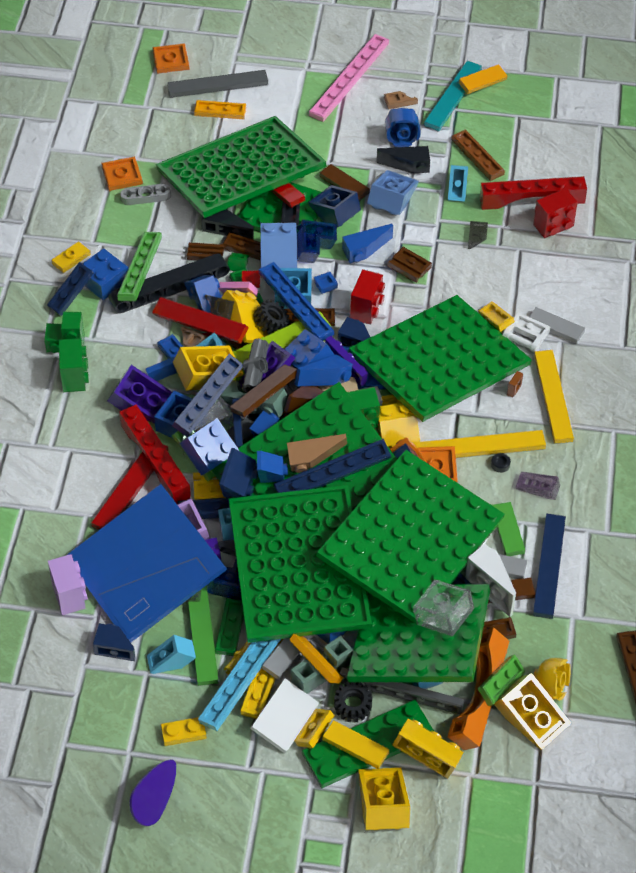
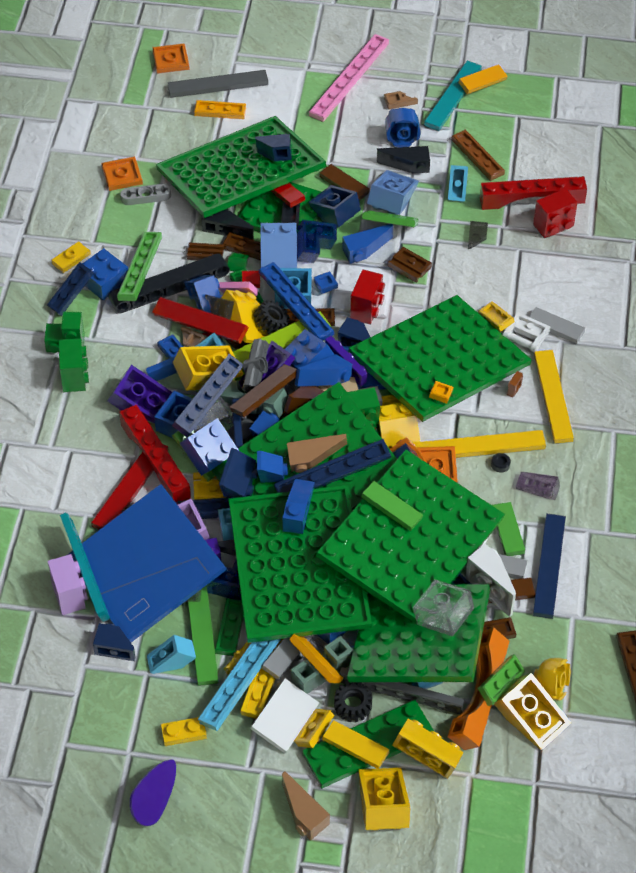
(85, 567): none -> teal tile
(275, 147): none -> dark blue slope
(297, 506): none -> blue slope
(307, 813): none -> medium nougat slope
(390, 218): none -> bright green tile
(392, 506): none -> bright green tile
(441, 392): none -> light orange tile

